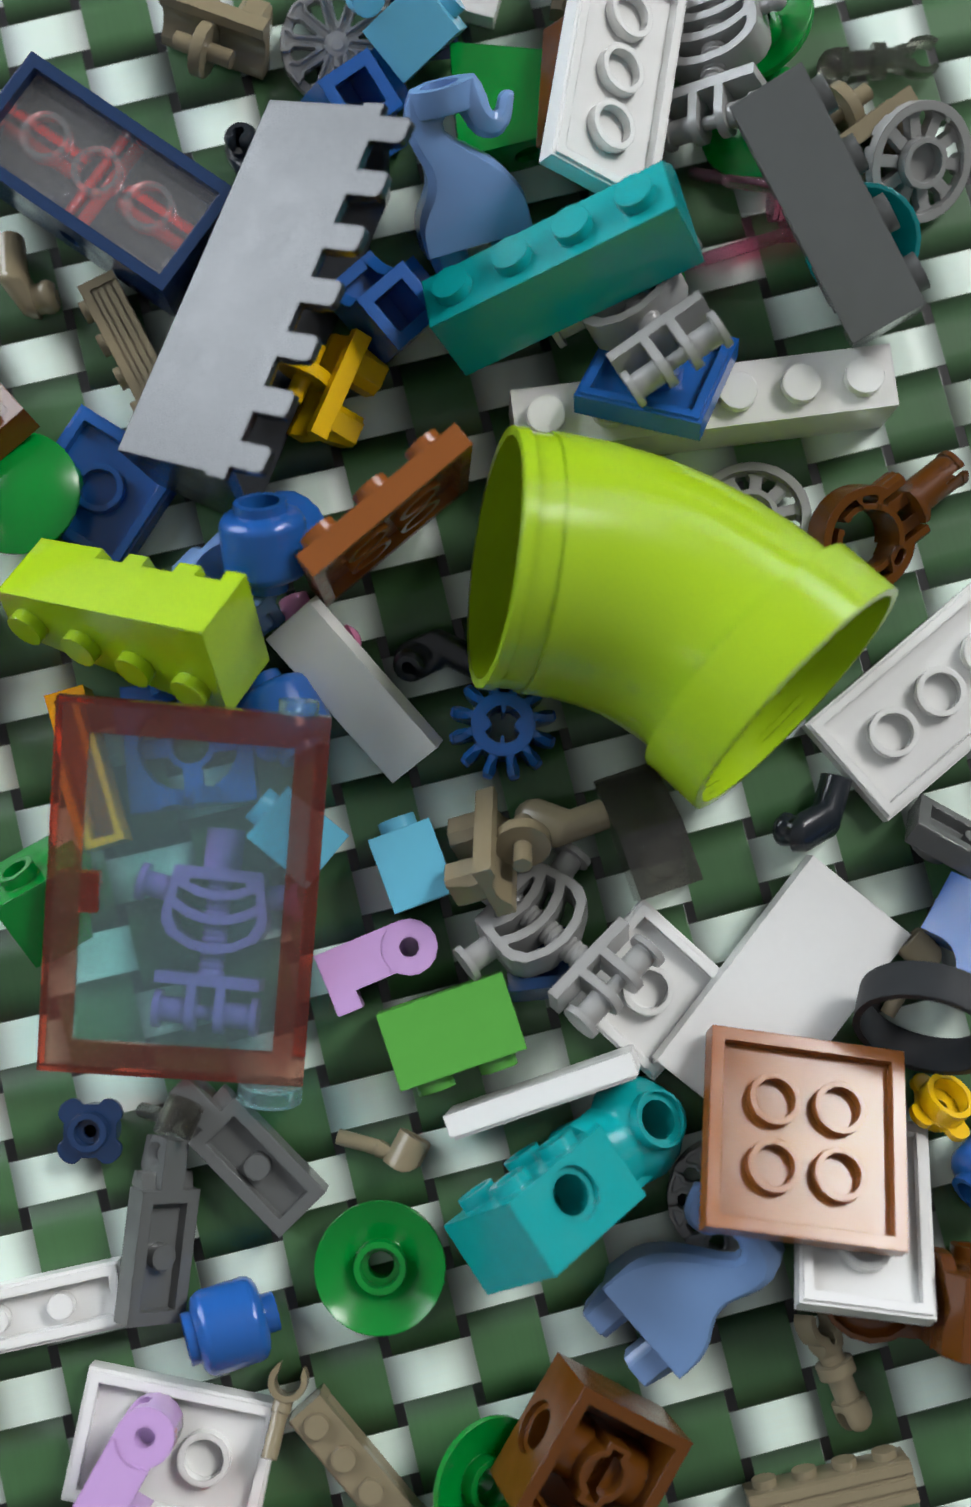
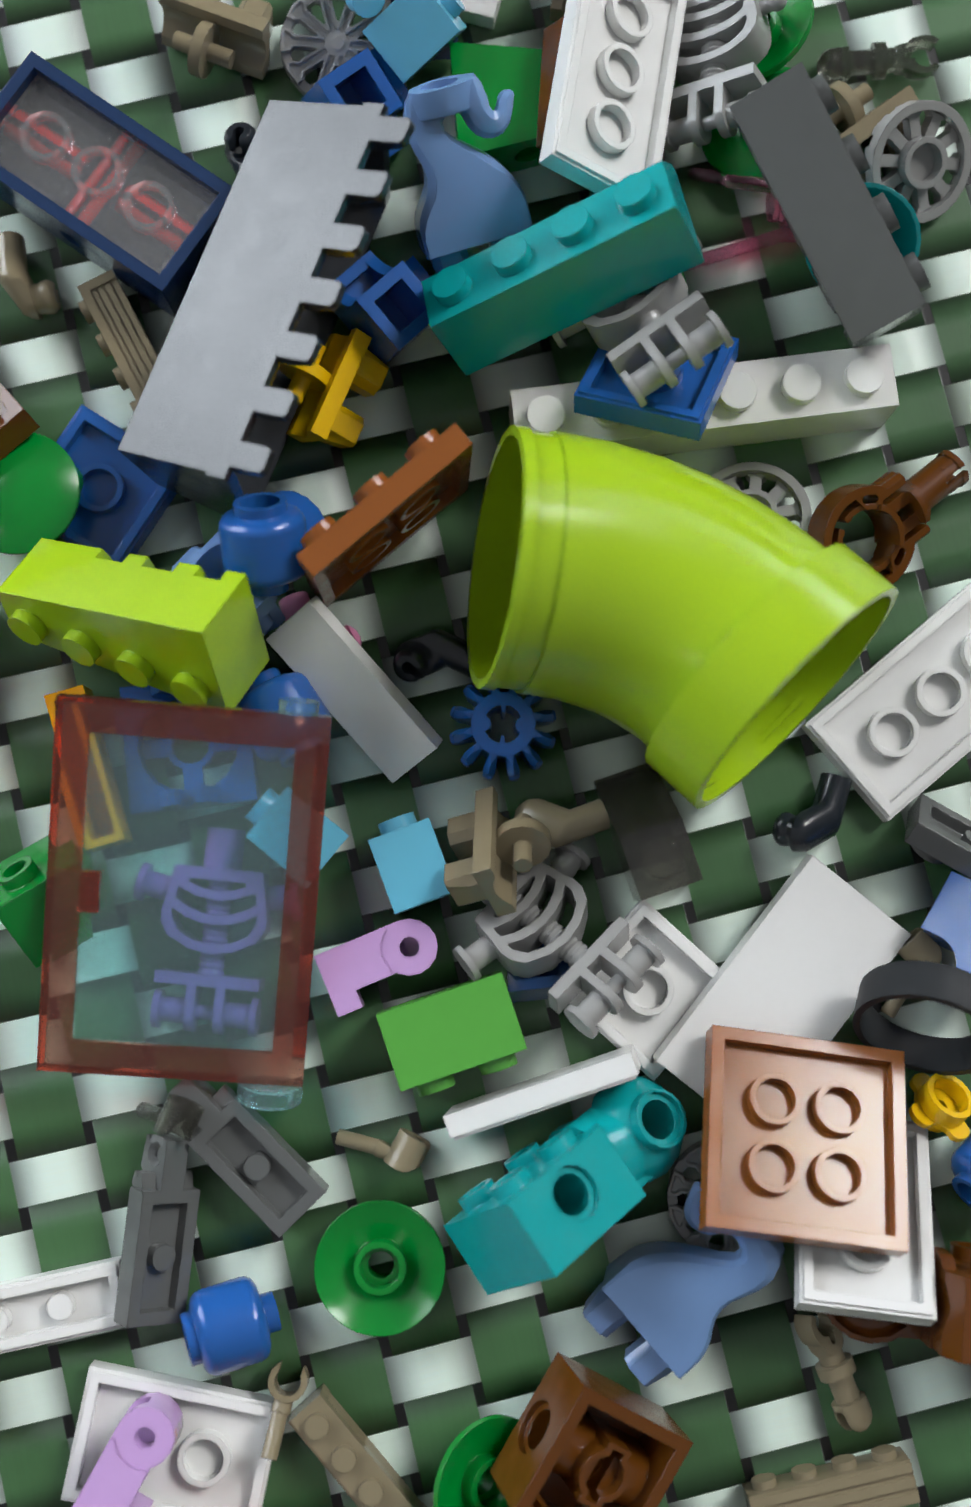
(106, 1119): dark blue plate -> none

